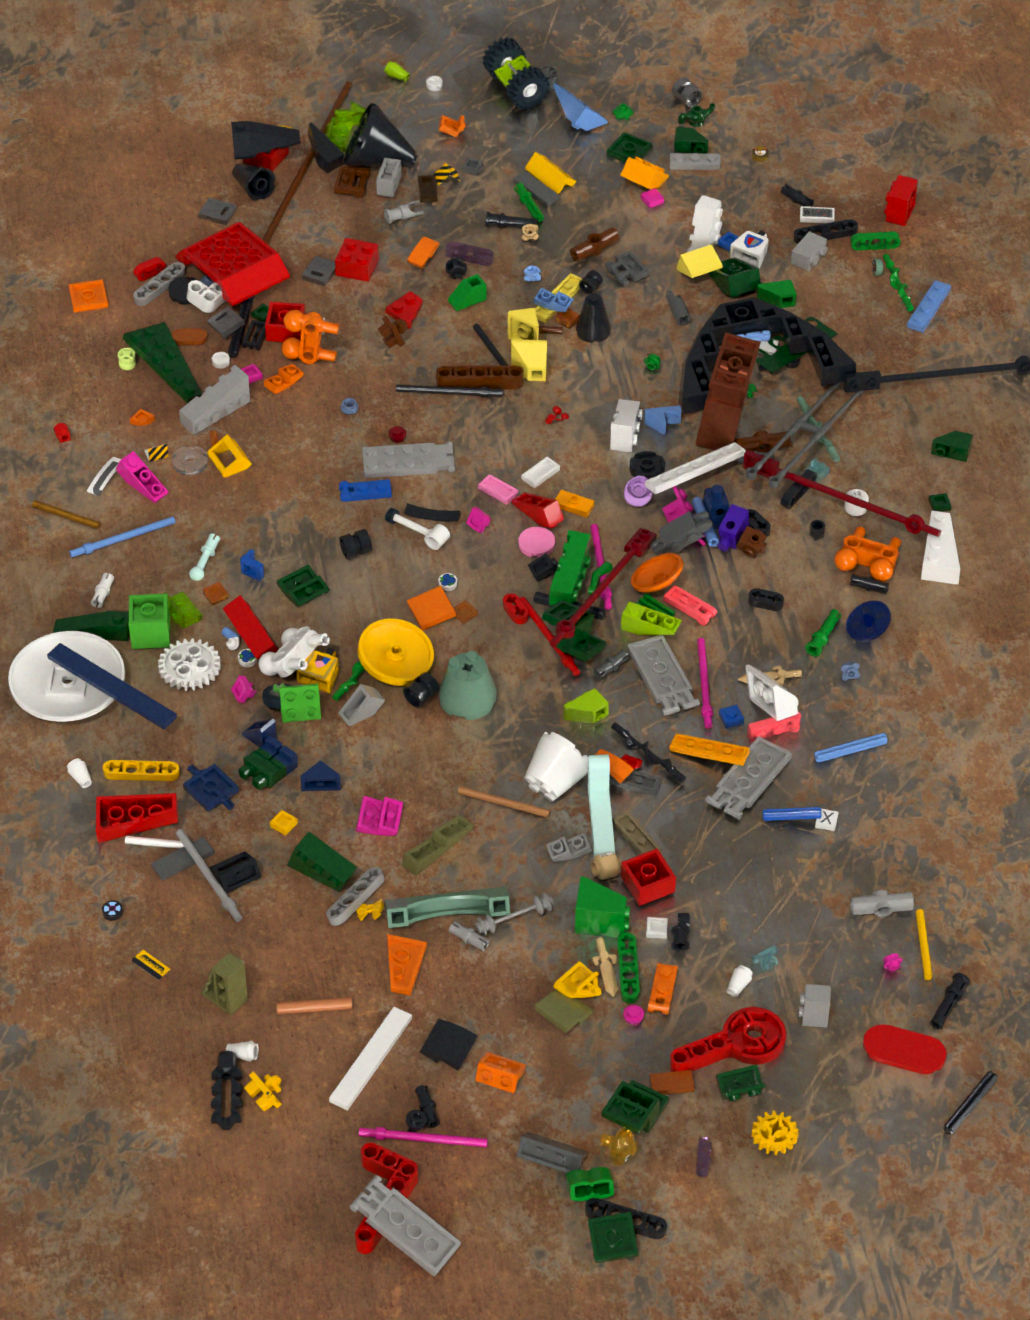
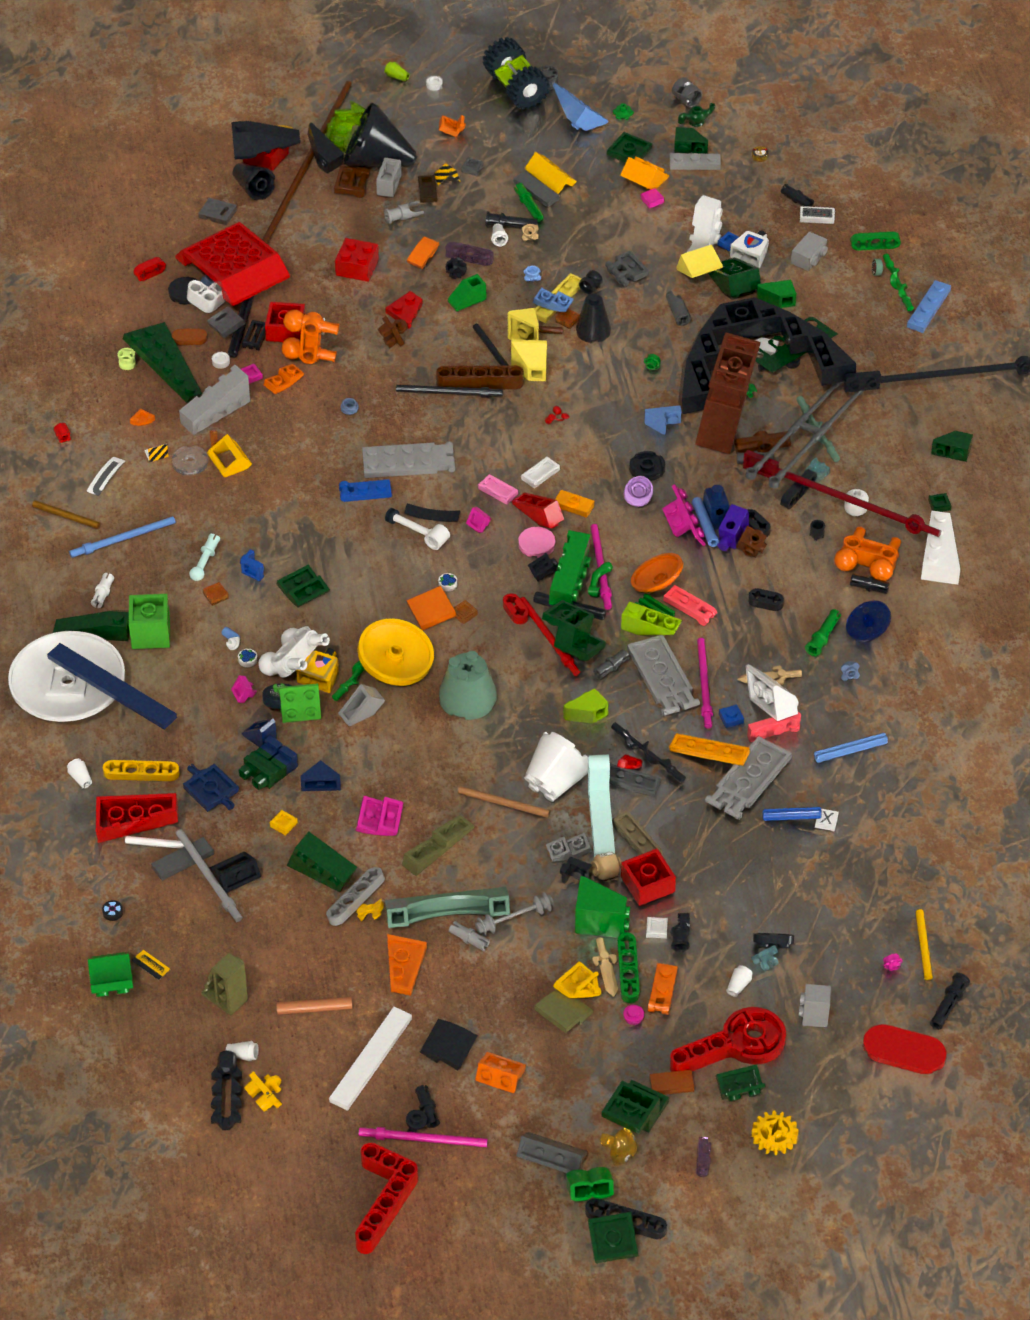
(88, 295): orange tile -> none
(110, 973): none -> green bracket
(140, 477): dark pink slope -> none
(145, 295): light grey beam -> none
(183, 610): clear neon green bracket -> none
(189, 664): white gear -> none
(250, 627): red panel -> none
(260, 313): dark green tile -> none
(319, 271): flat silver piece -> none
(355, 544): black wheel -> none
(397, 434): dark red plate -> none
(406, 1226): light grey hinge -> none
(420, 689): black wheel -> none
(499, 236): none -> white cone
(576, 869): none -> black bracket
(594, 244): reddish brown piece -> none
(618, 768): orange slope -> none
(625, 425): white wedge -> none
(635, 546): dark red bar -> none
(681, 532): dark grey hinge -> none
(695, 468): white tile -> none
(757, 336): light blue axle -> none
(765, 939): none -> black plate
(845, 229): black beam -> none
(881, 903): light grey piece -> none
(901, 200): red brick -> none
(970, 1102): black axle -> none

